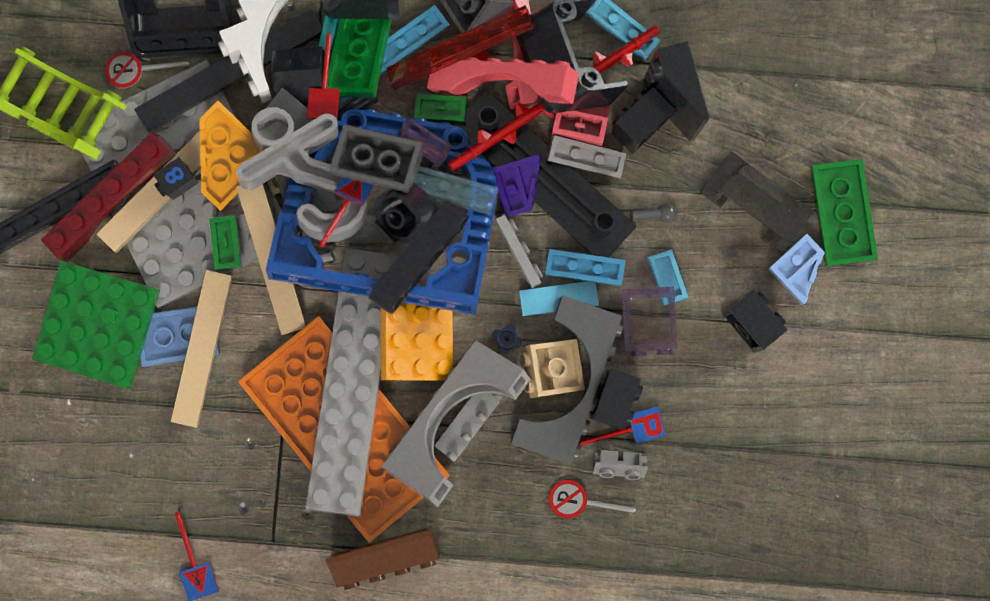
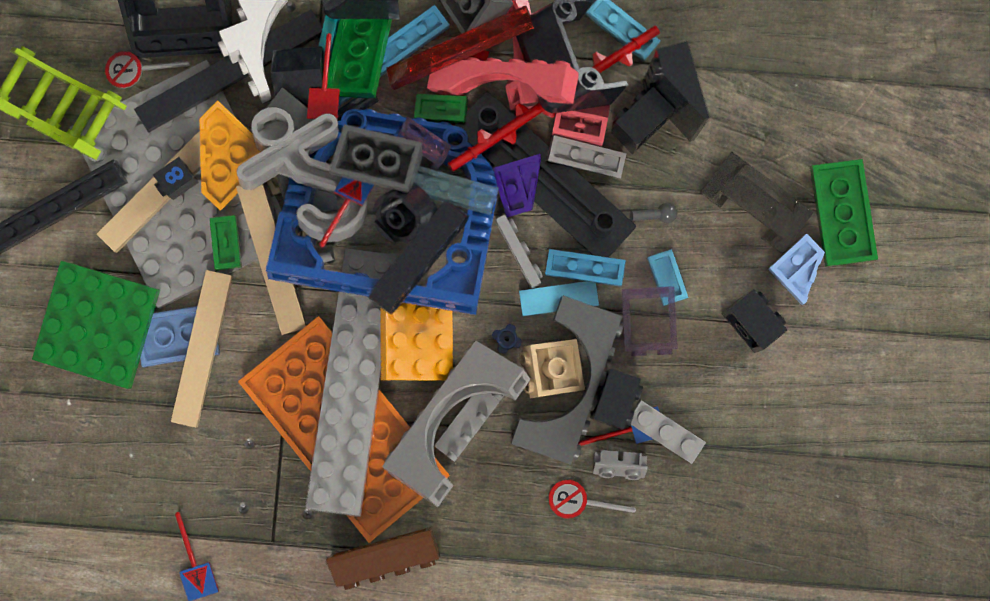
(81, 222): dark red arch -> none
(666, 432): none -> light grey plate

